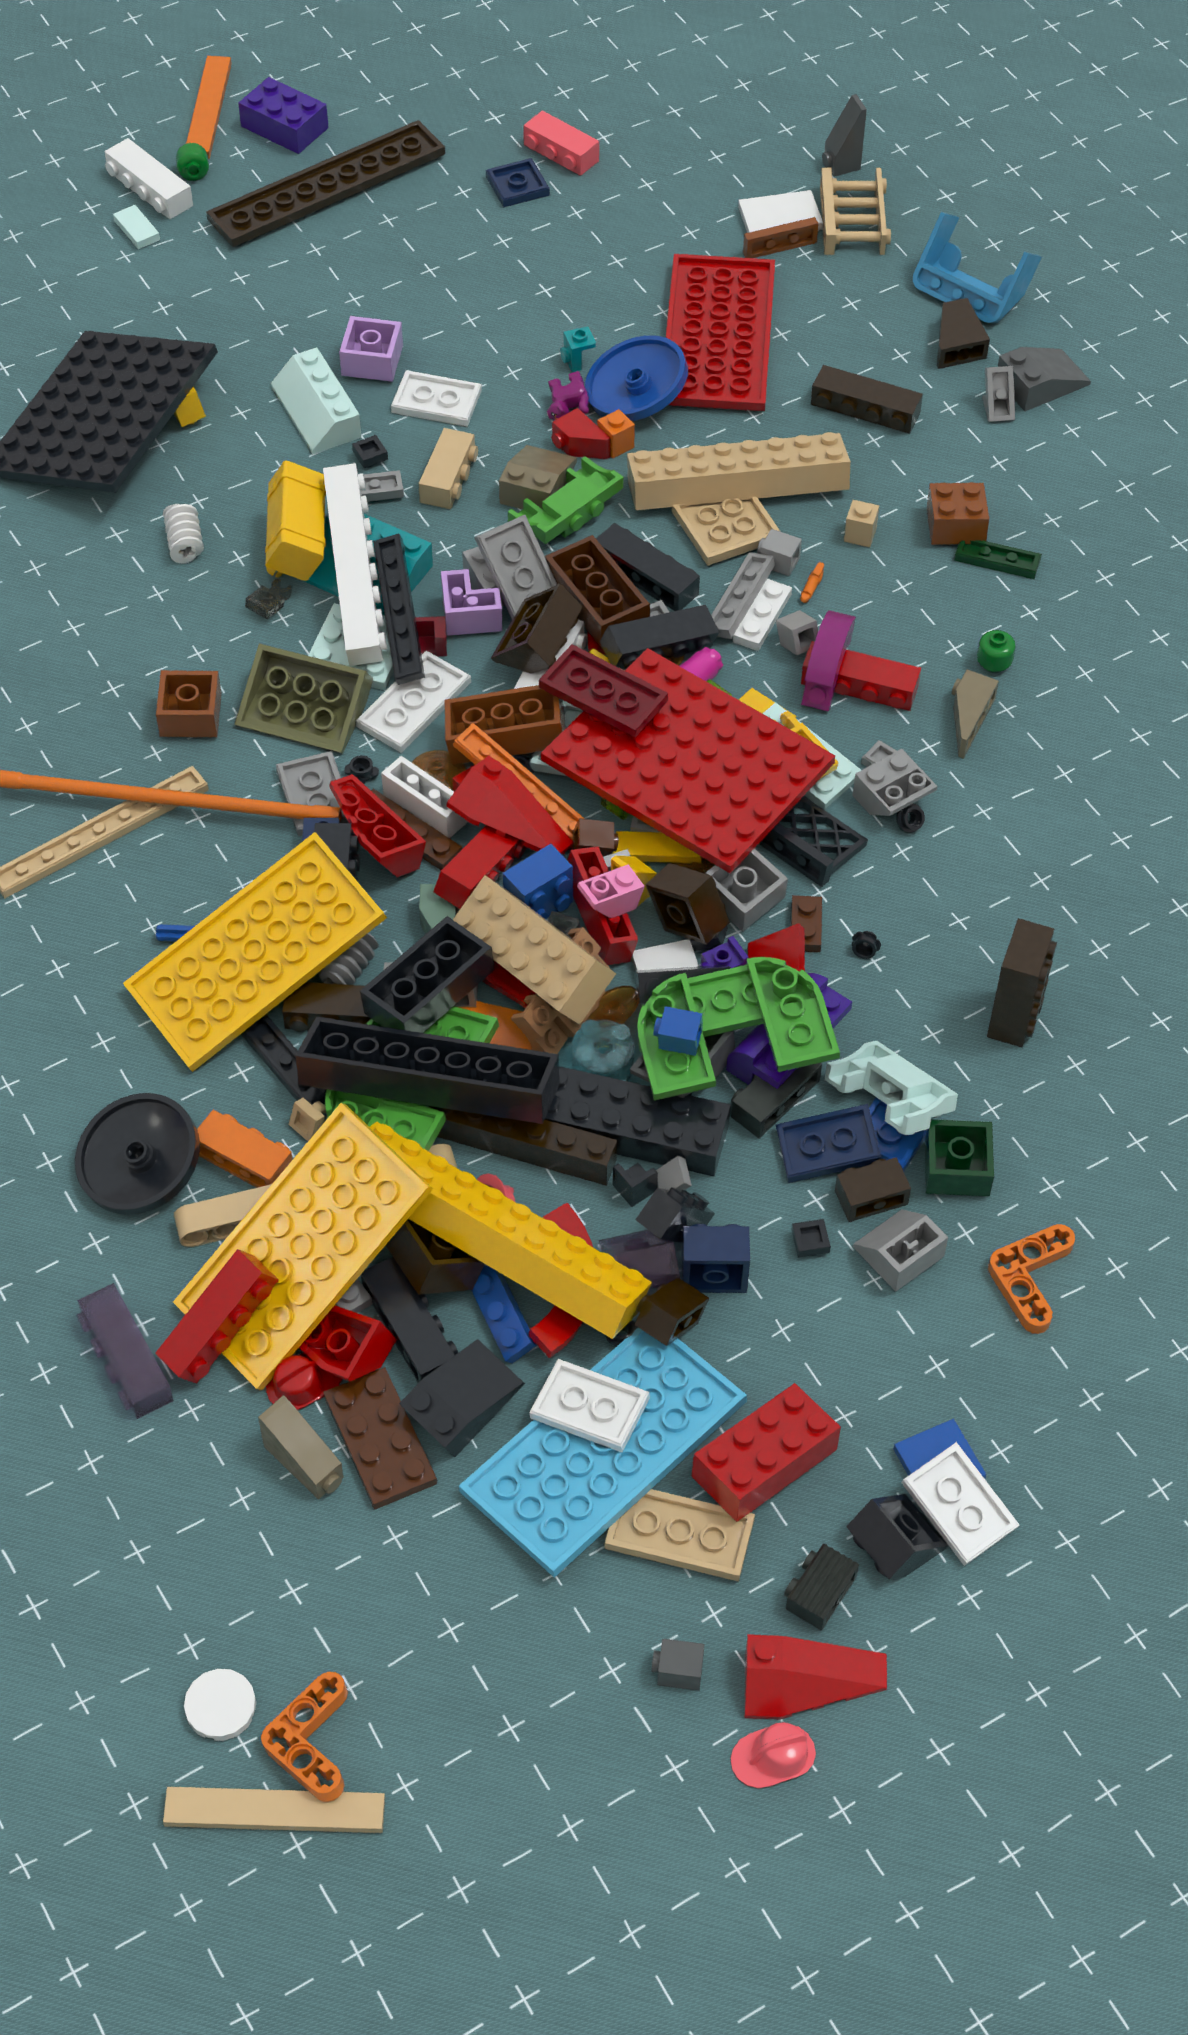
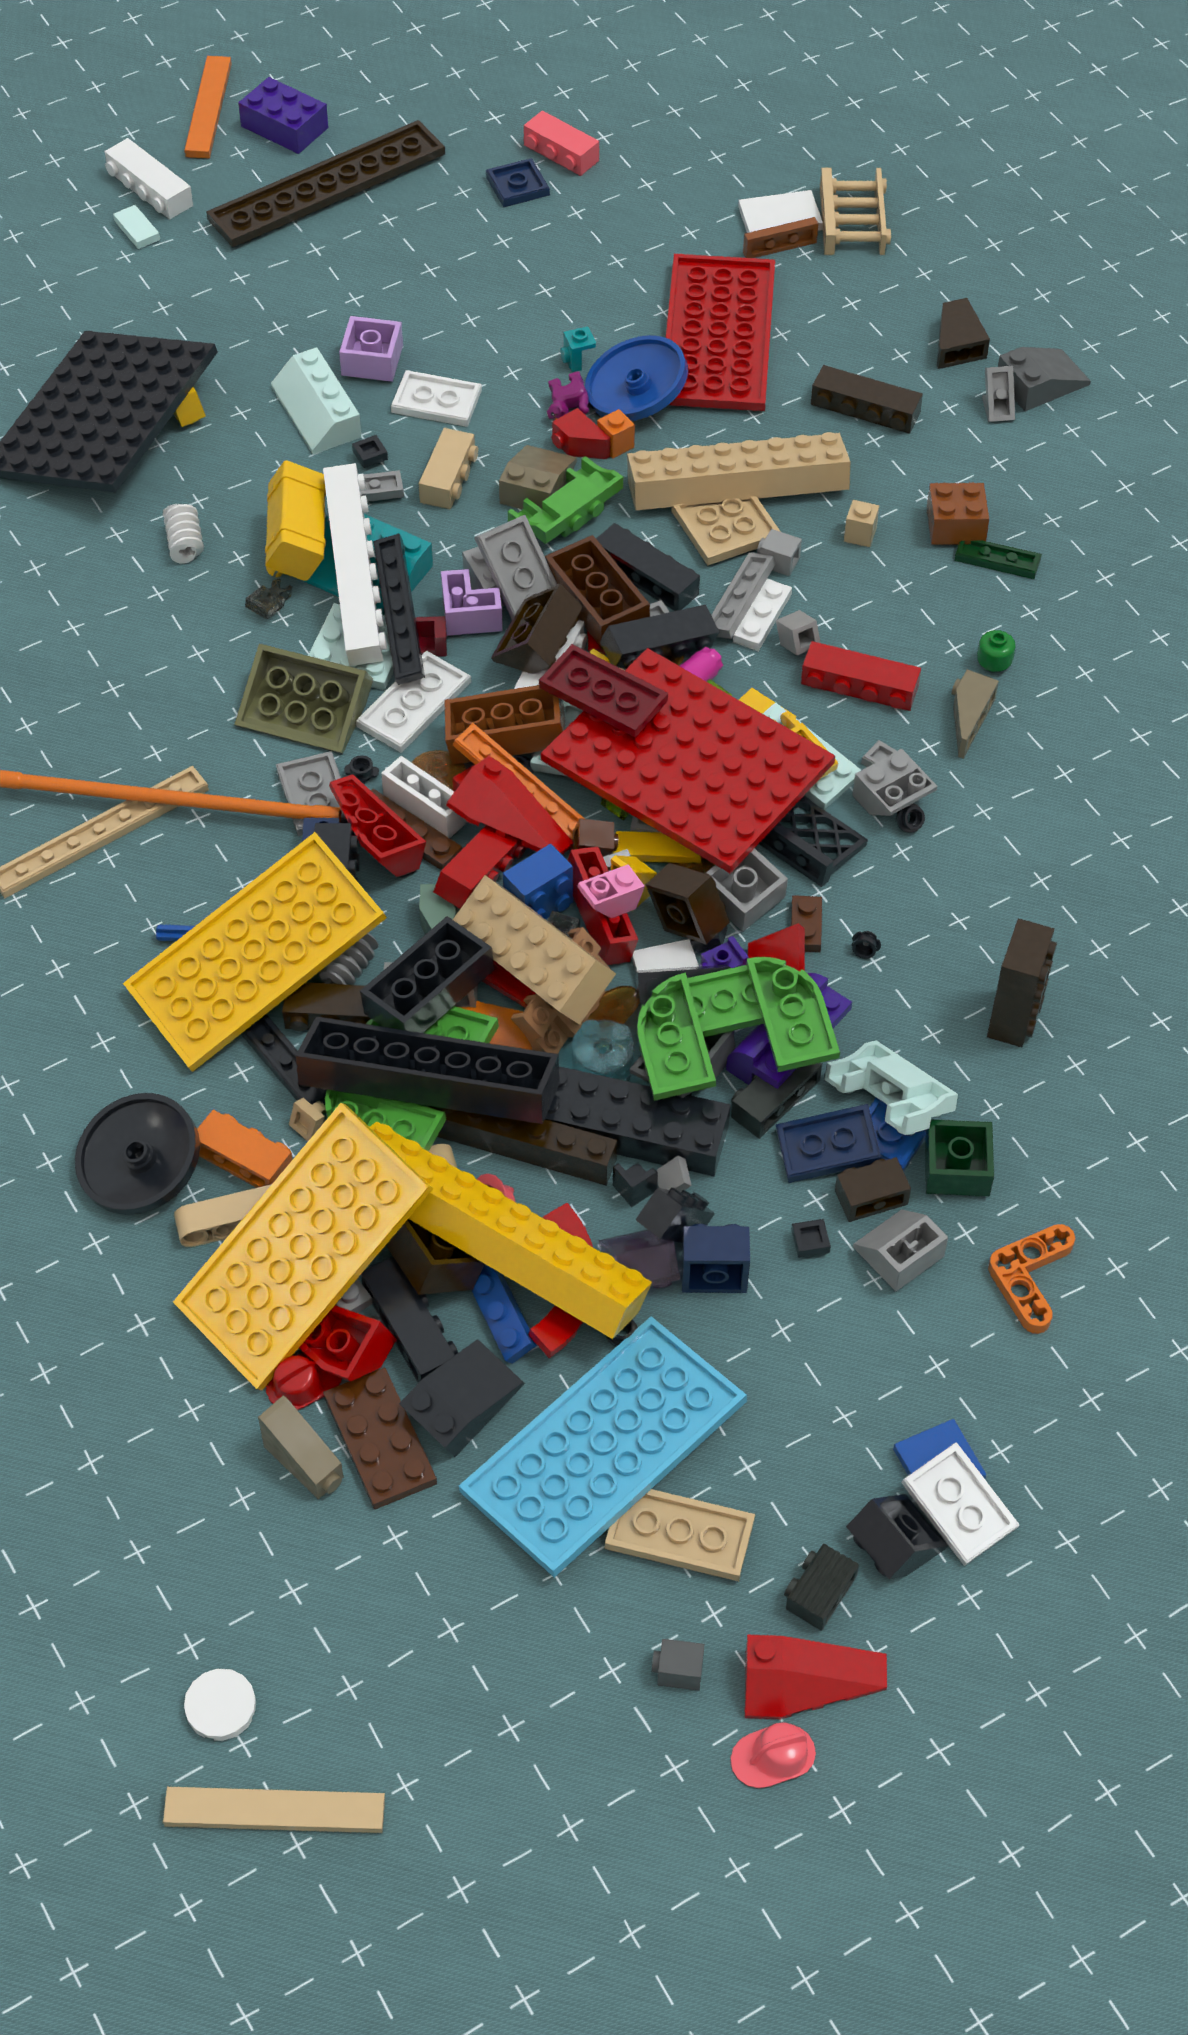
(124, 1350): clear purple brick -> none
(188, 703): dark orange brick -> none
(193, 159): green head -> none
(217, 1316): red brick -> none
(297, 1732): orange beam -> none
(590, 1405): white tile -> none
(671, 1311): dark brown brick -> none
(679, 1030): blue brick -> none
(765, 1452): red brick -> none
(813, 581): orange piece -> none
(826, 659): magenta arch -> none
(846, 139): dark grey slope -> none
(940, 278): dark azure windscreen -> none

